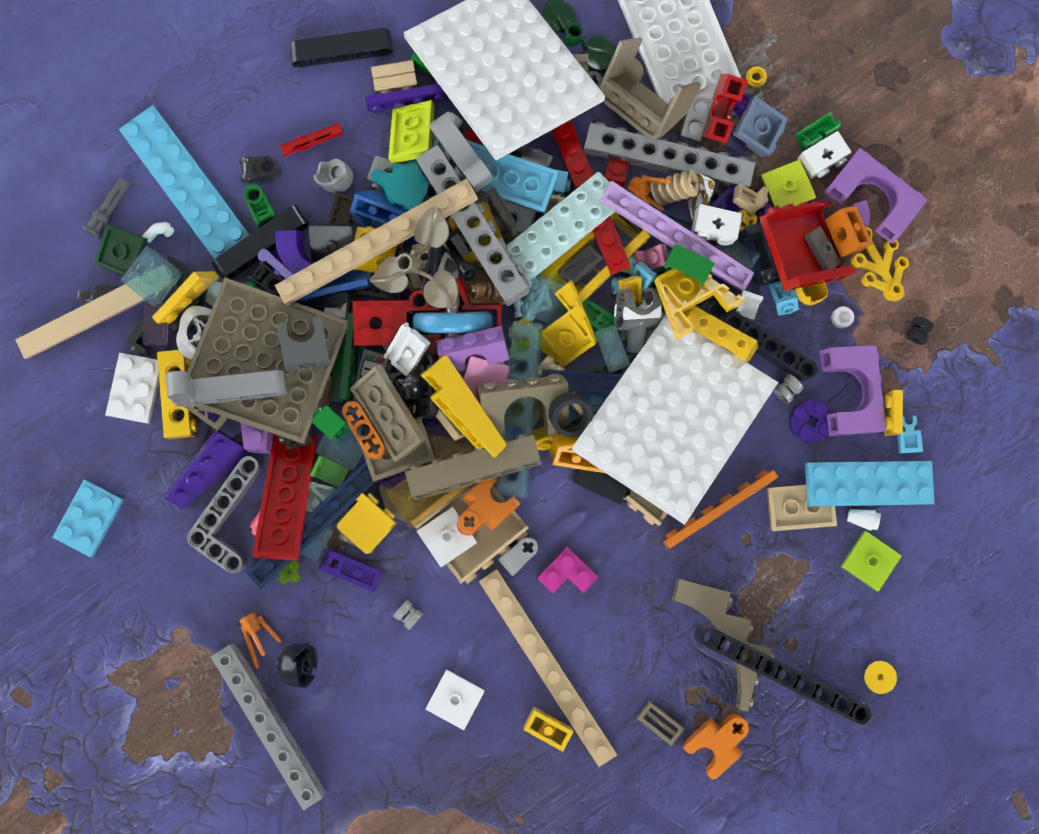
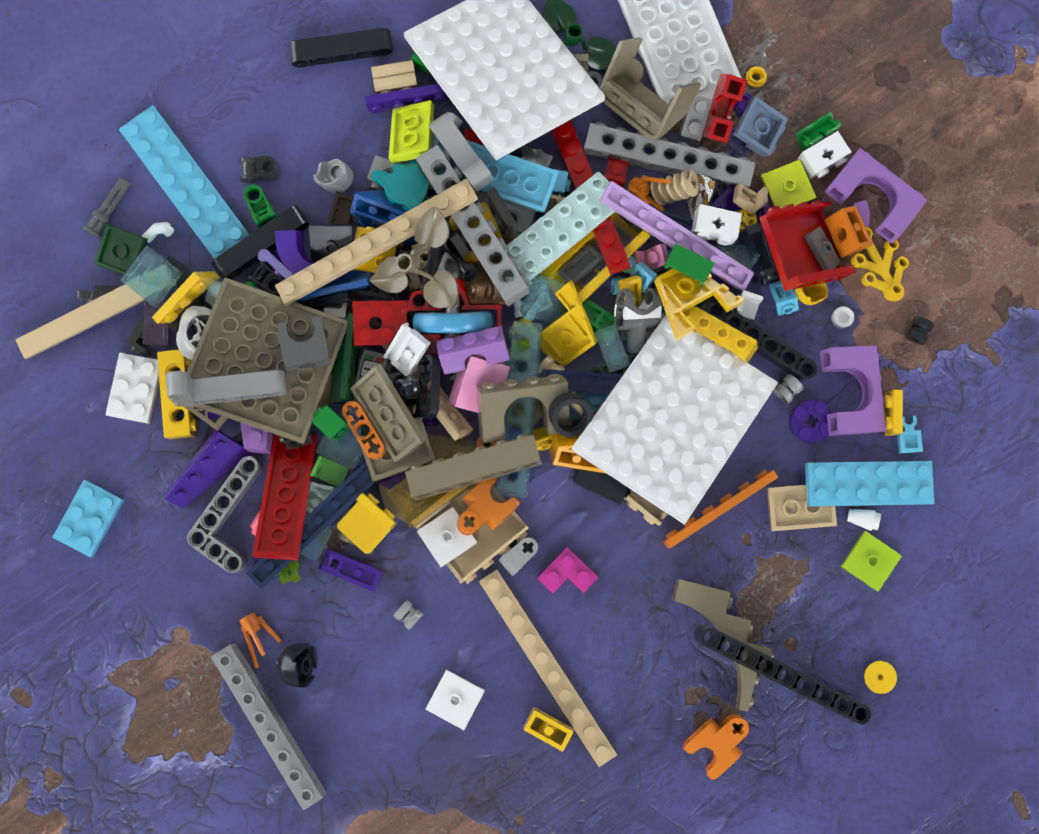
(311, 139): red pin -> none
(462, 407): yellow wedge -> none
(645, 711): dark tan tile -> none

